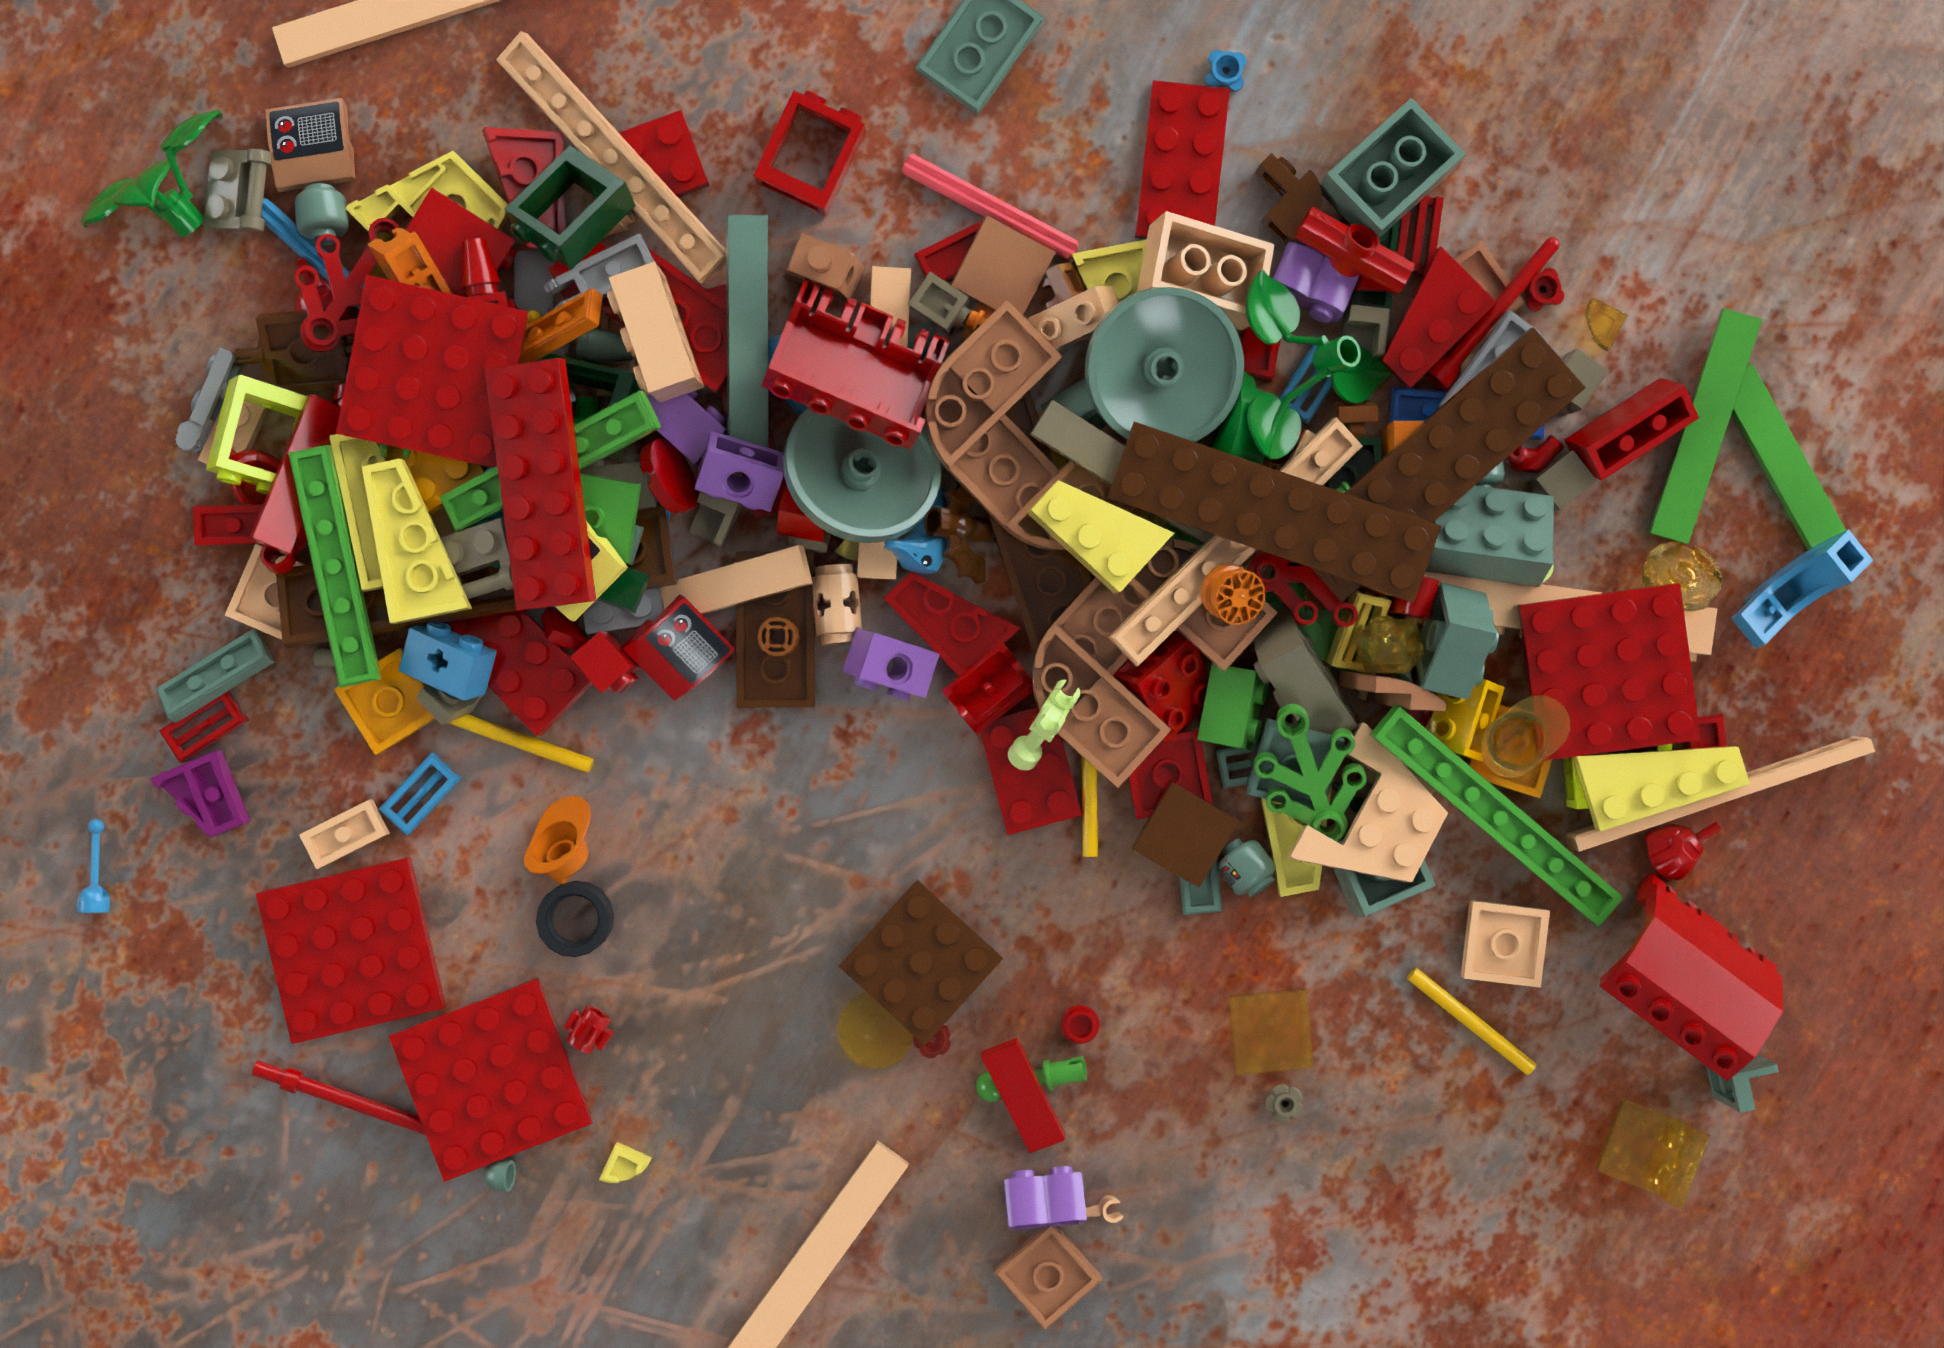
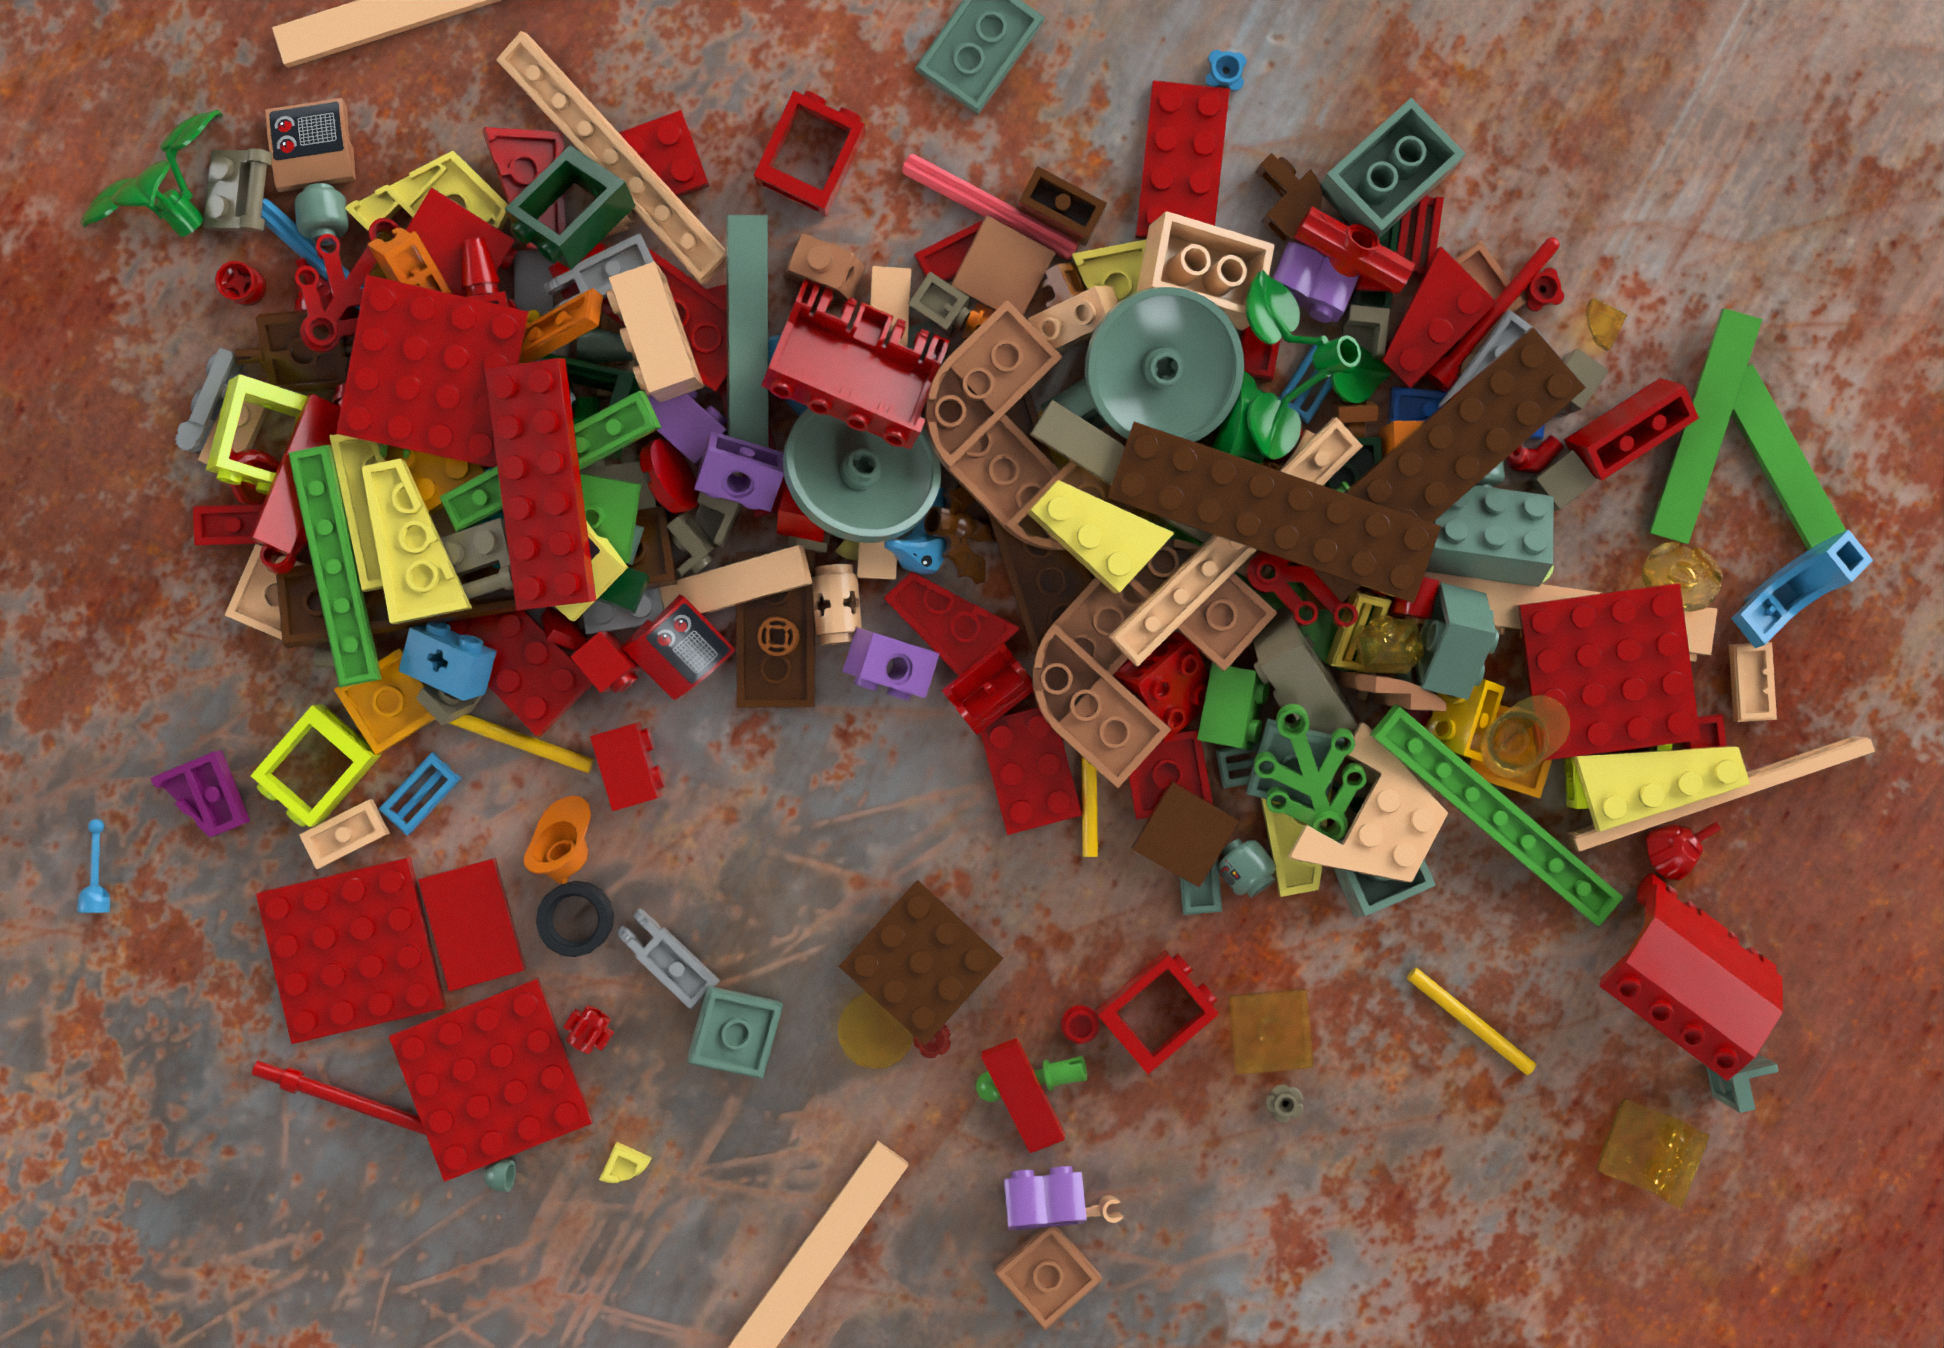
(214, 675): sand green tile -> none
(232, 707): red tile -> none
(233, 279): none -> red wheel
(343, 738): none -> neon yellow window
(472, 924): none -> red tile
(628, 766): none -> red brick
(669, 961): none -> light grey hinge
(692, 538): none -> dark tan bracket
(734, 1032): none -> sand green plate
(1026, 750): yellowish green bar -> none
(1062, 205): none -> reddish brown brick
(1129, 1039): none -> red window
(1244, 598): orange wheel -> none
(1505, 943): light nougat plate -> none
(1752, 682): none -> light nougat plate

